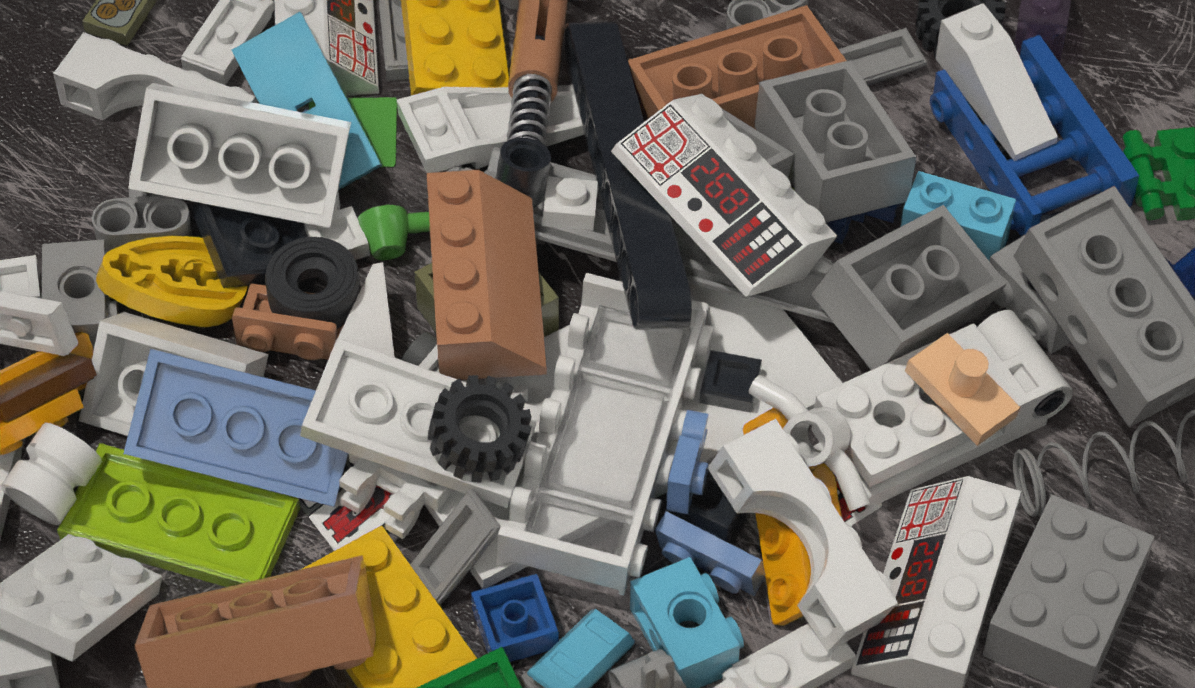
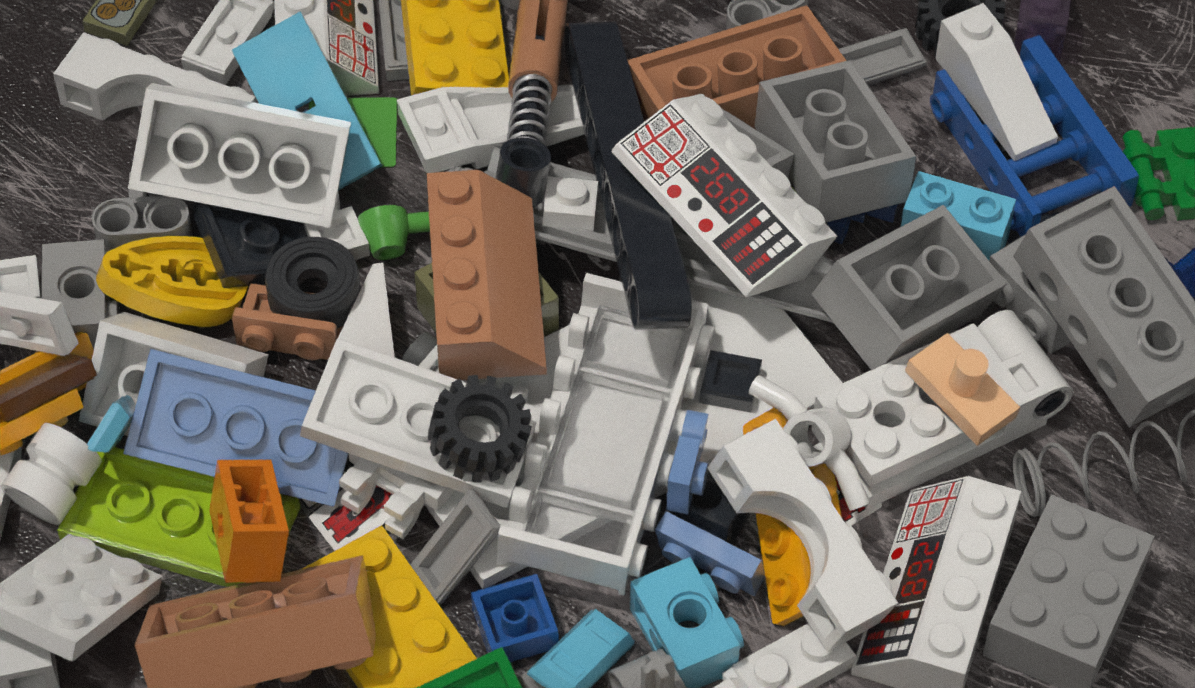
(113, 425): none -> medium azure tile
(248, 521): none -> orange brick

